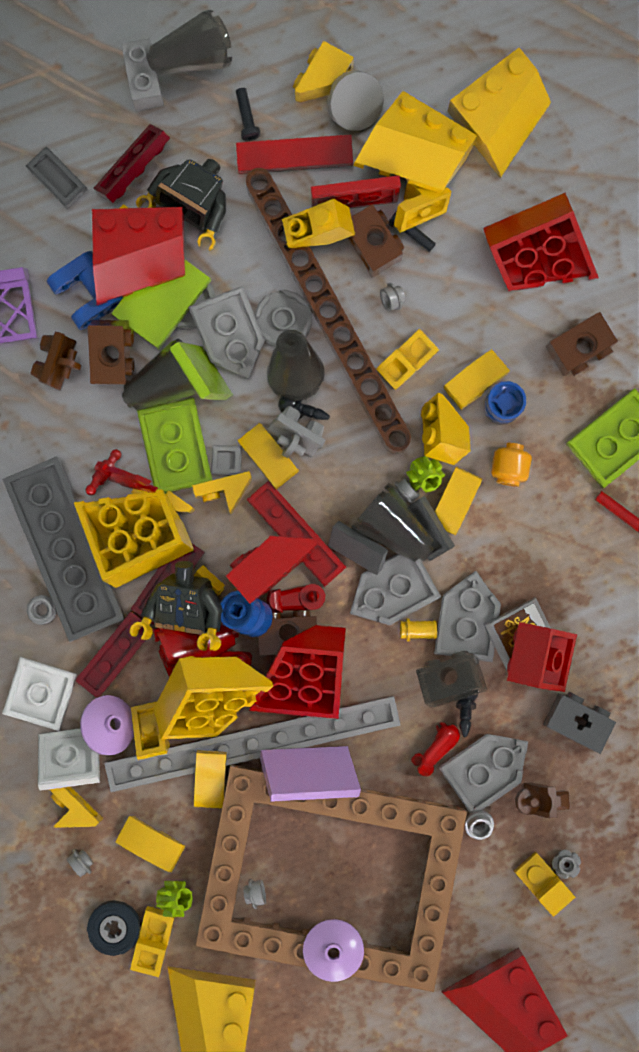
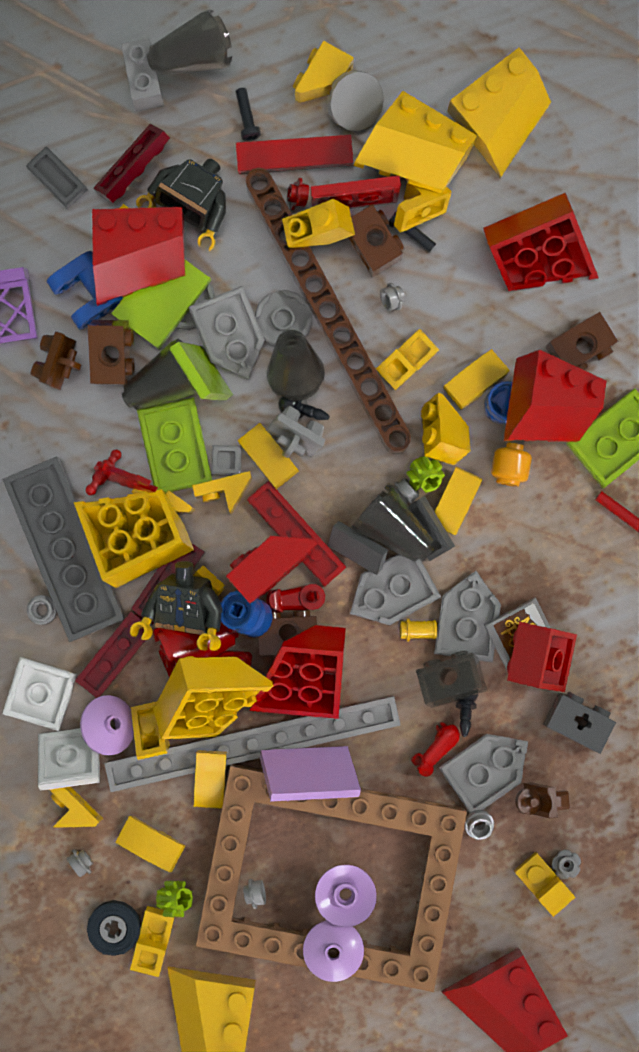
(298, 194): none -> red plate
(345, 911): none -> lavender dish
(552, 400): none -> red wedge

